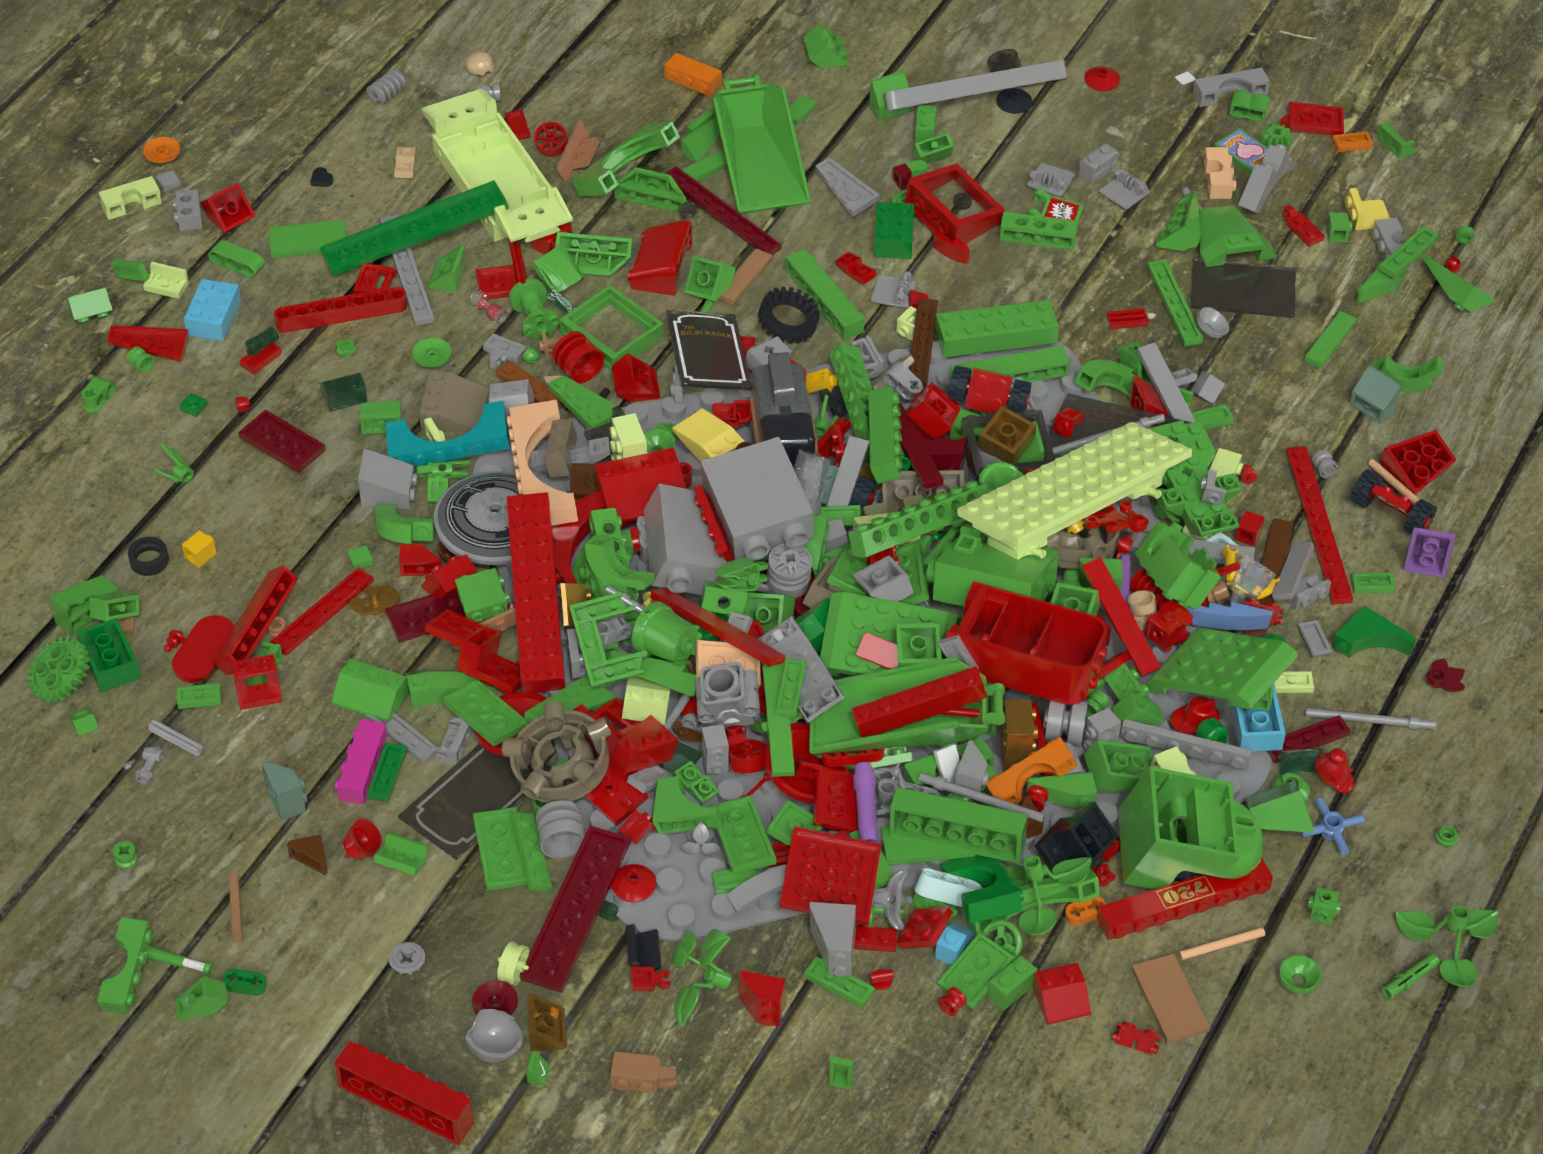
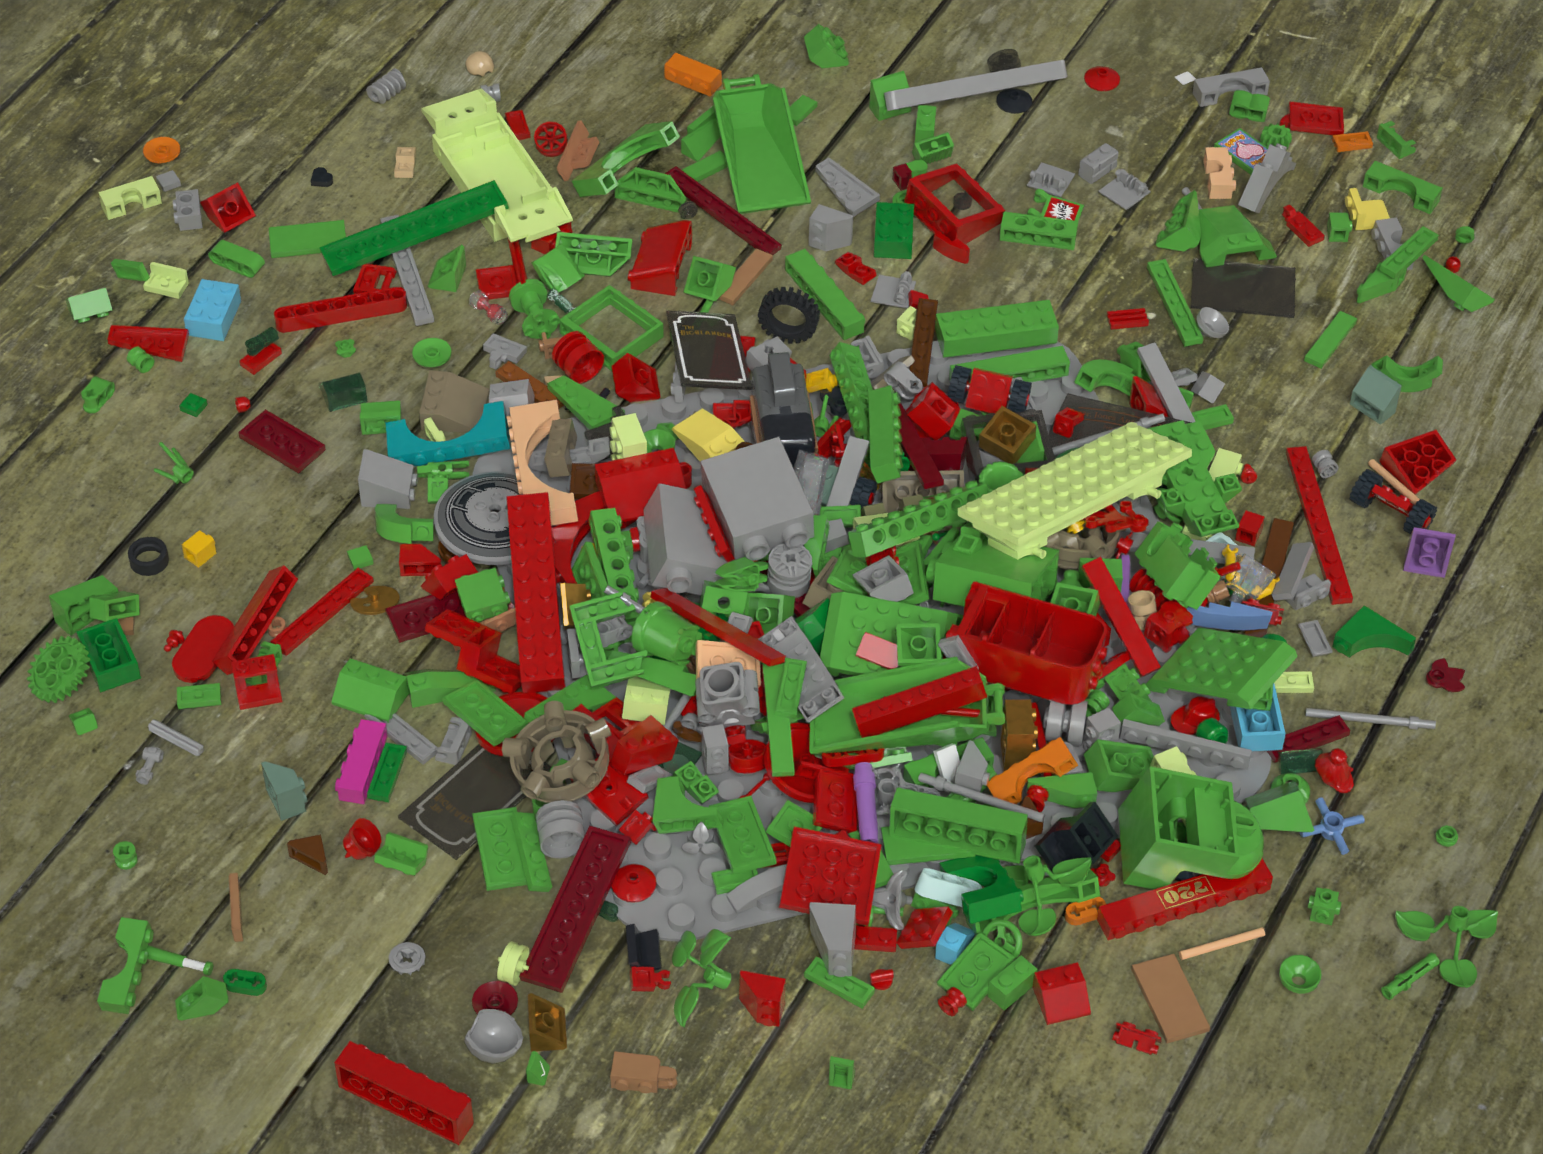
(531, 355): bright green hinge -> none
(610, 571): bright green arch -> none
(830, 229): none -> light grey slope
(1211, 493): light grey bracket -> none
(1369, 583): bright green tile -> none
(1385, 178): none -> bright green arch

